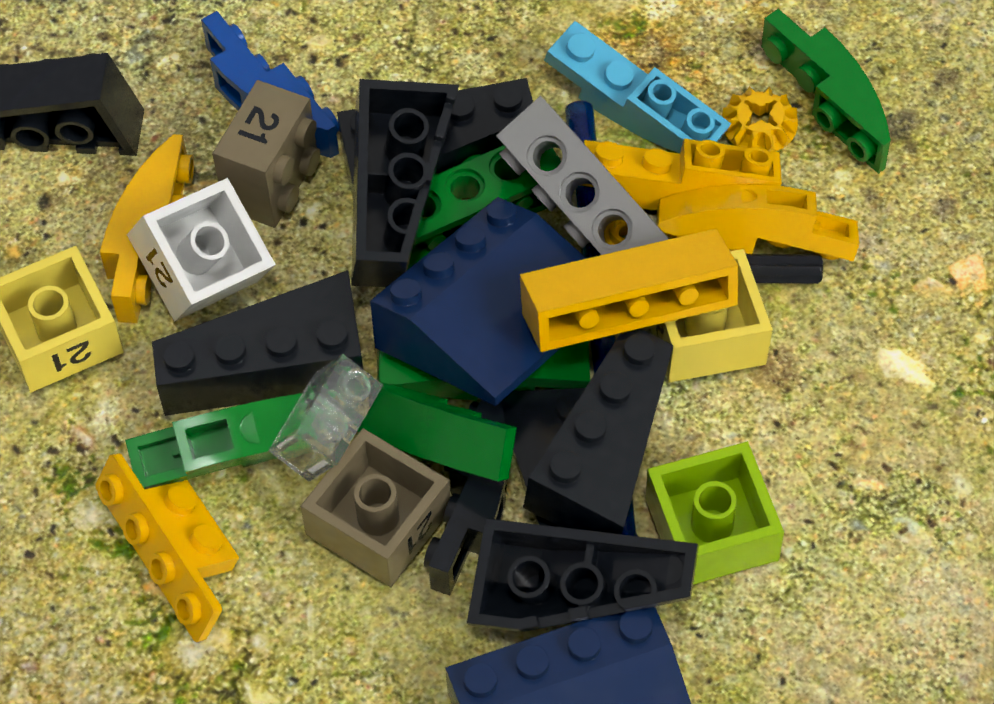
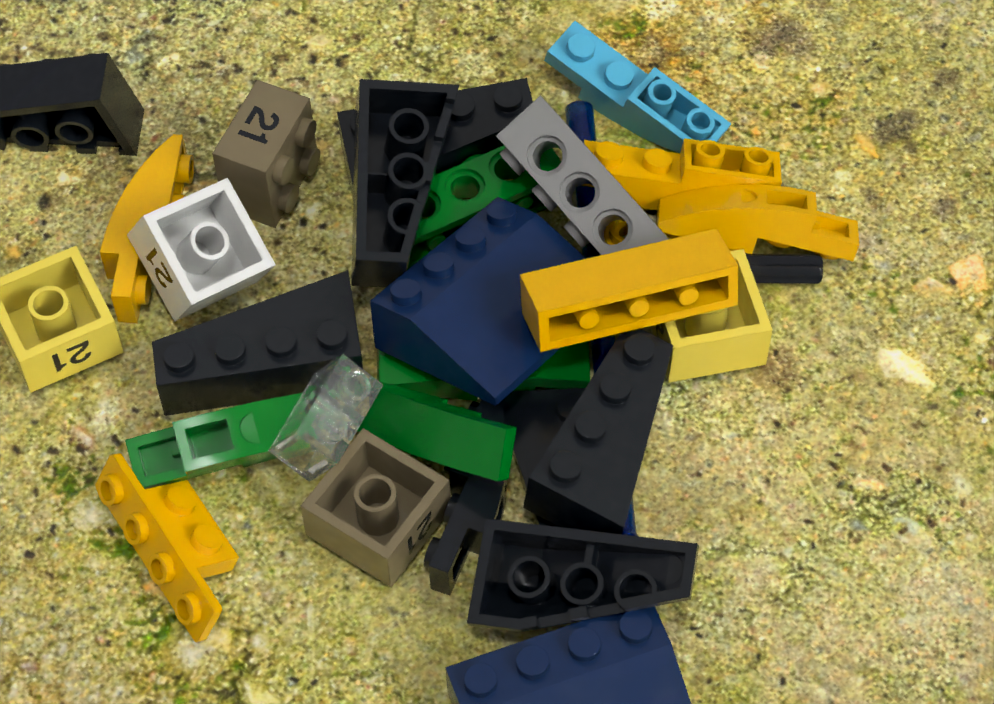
(238, 69): blue slope -> none
(718, 505): lime brick -> none
(772, 135): yellow gear -> none
(842, 92): green slope -> none

